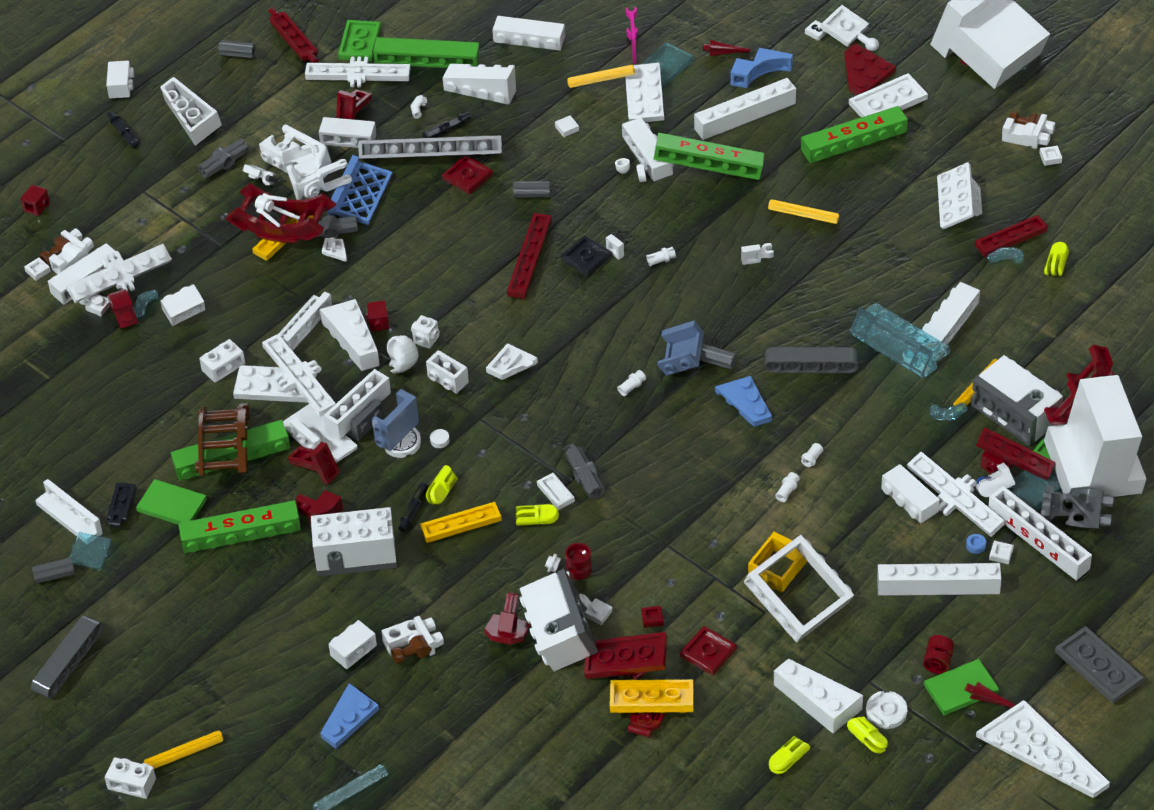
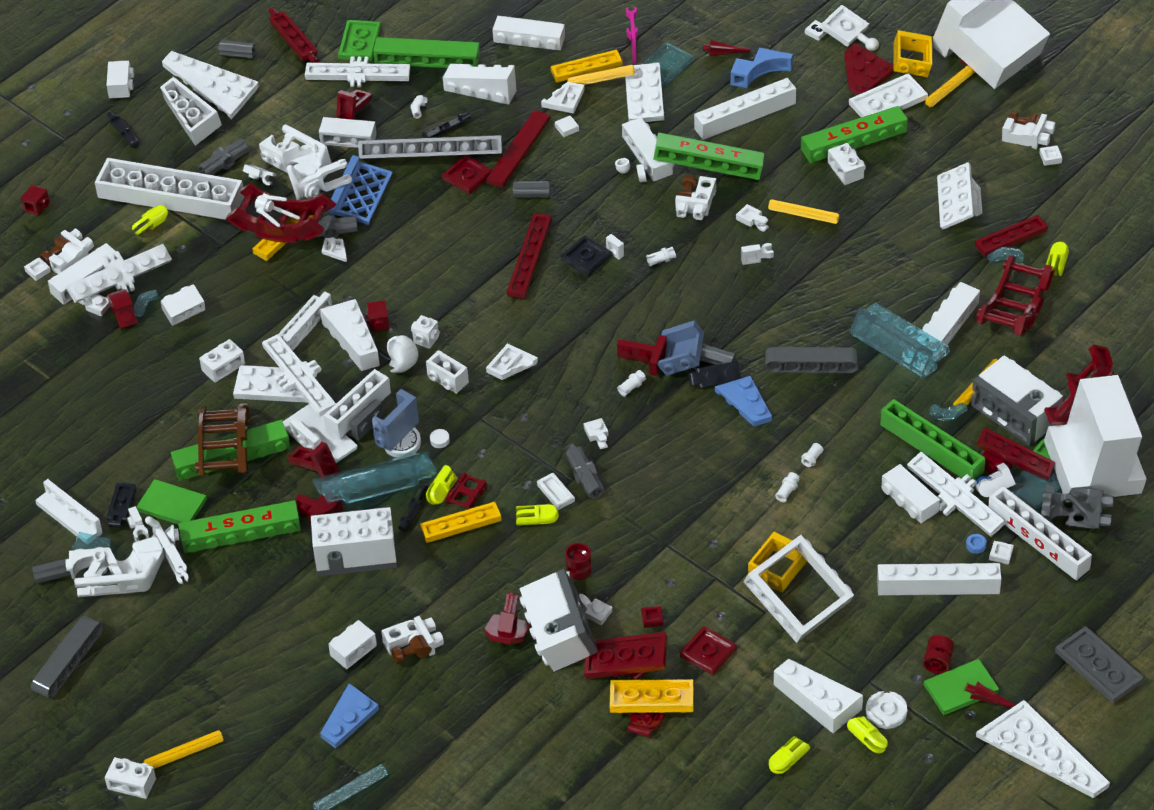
(132, 574): none -> white piece
(136, 522): none -> white plate
(151, 218): none -> neon yellow arm
(168, 187): none -> white brick
(214, 84): none -> white wing
(376, 478): none -> clear light blue slope
(473, 494): none -> dark red piece
(518, 149): none -> dark red tile
(552, 563): white plate -> none
(565, 98): none -> white wing
(586, 65): none -> yellow plate
(597, 431): none -> white plate
(643, 352): none -> dark red bracket
(696, 202): none -> white hips
(715, 374): none -> black hinge
(750, 216): none -> white plate
(846, 163): none -> white brick
(921, 44): none -> yellow window
(932, 440): none -> bright green brick
(949, 86): none -> yellow axle
(1026, 320): none -> dark red fence

